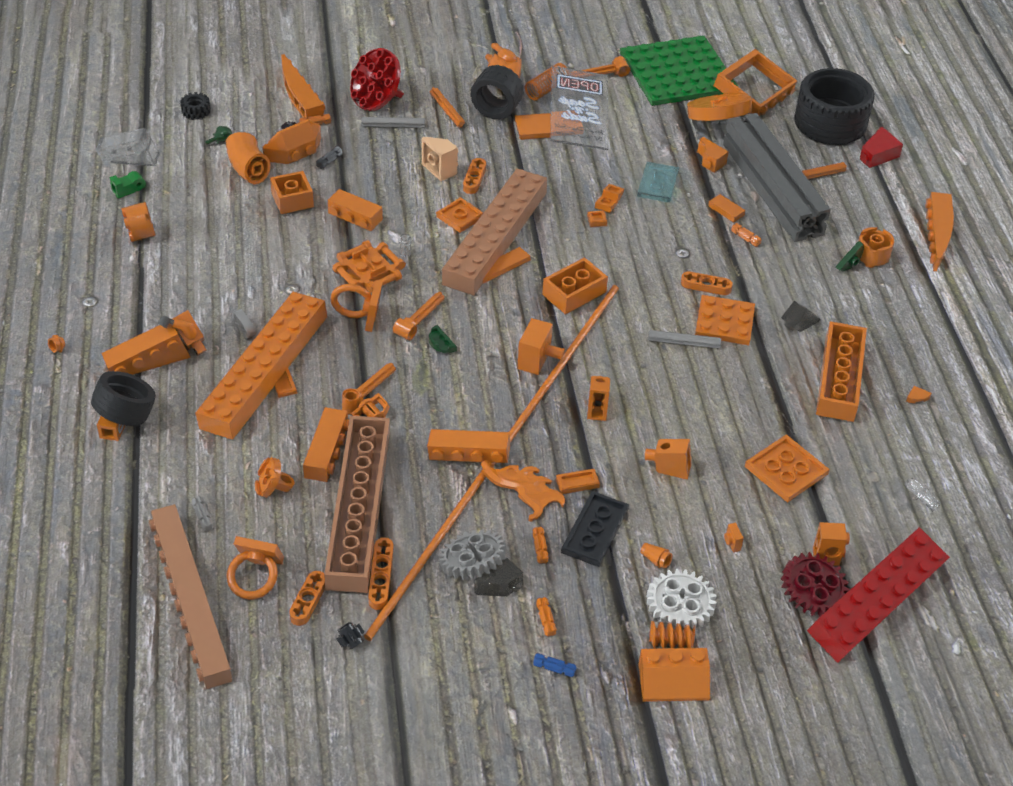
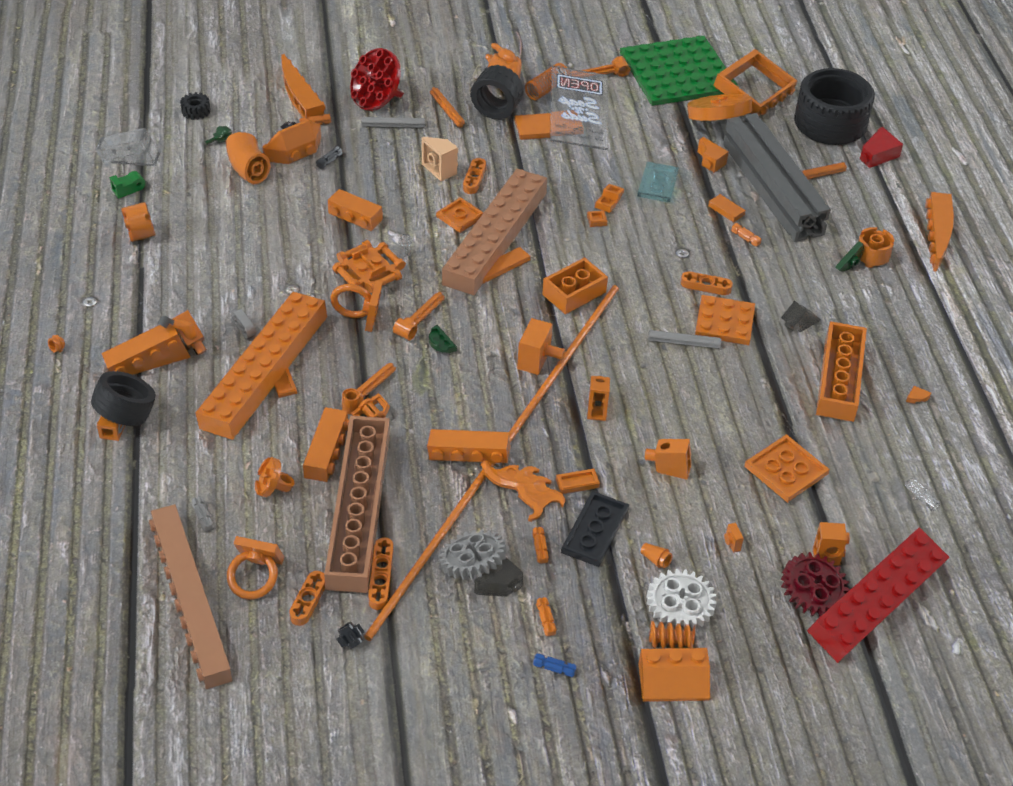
(292, 192): orange brick -> none

